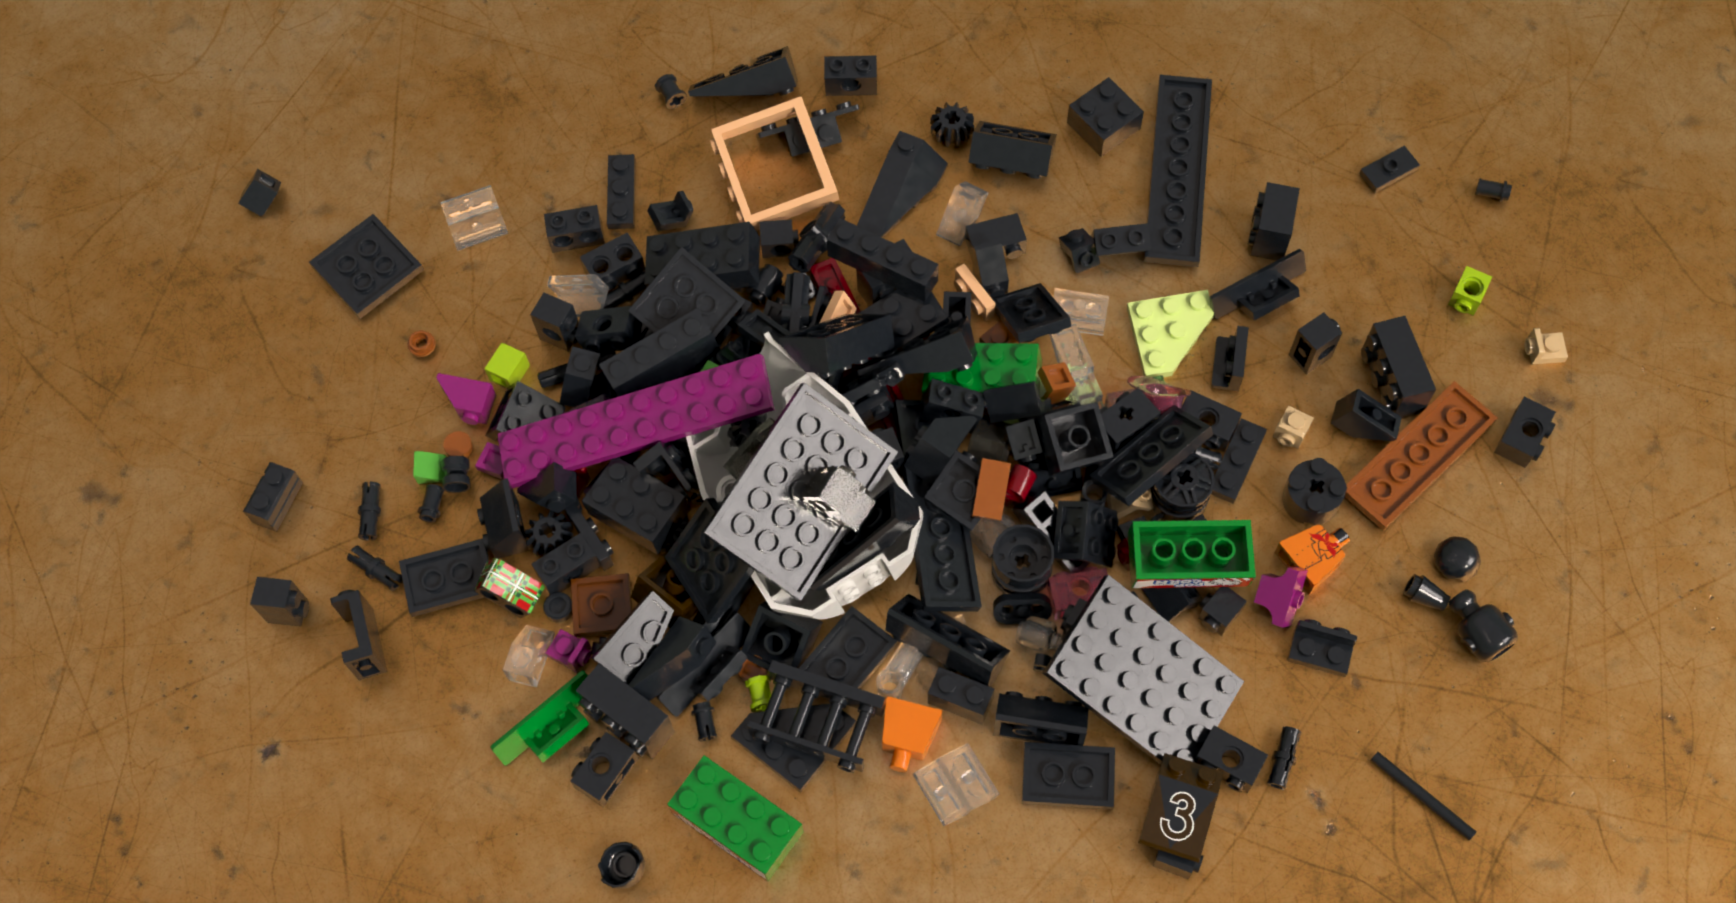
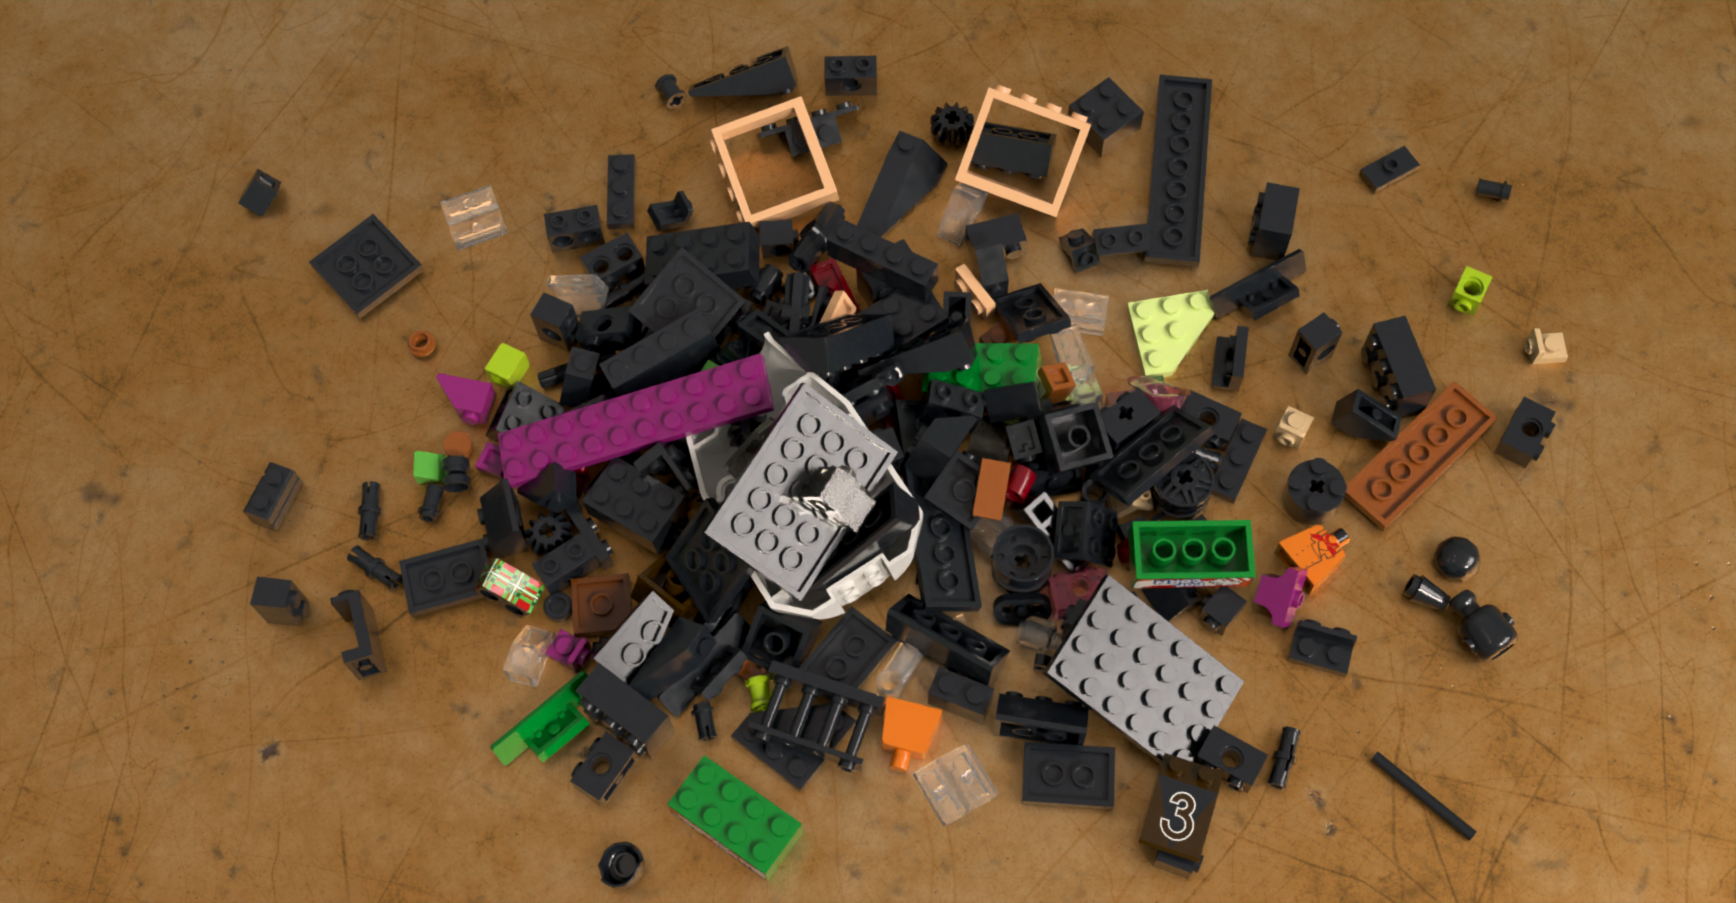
(1028, 103): none -> light nougat window

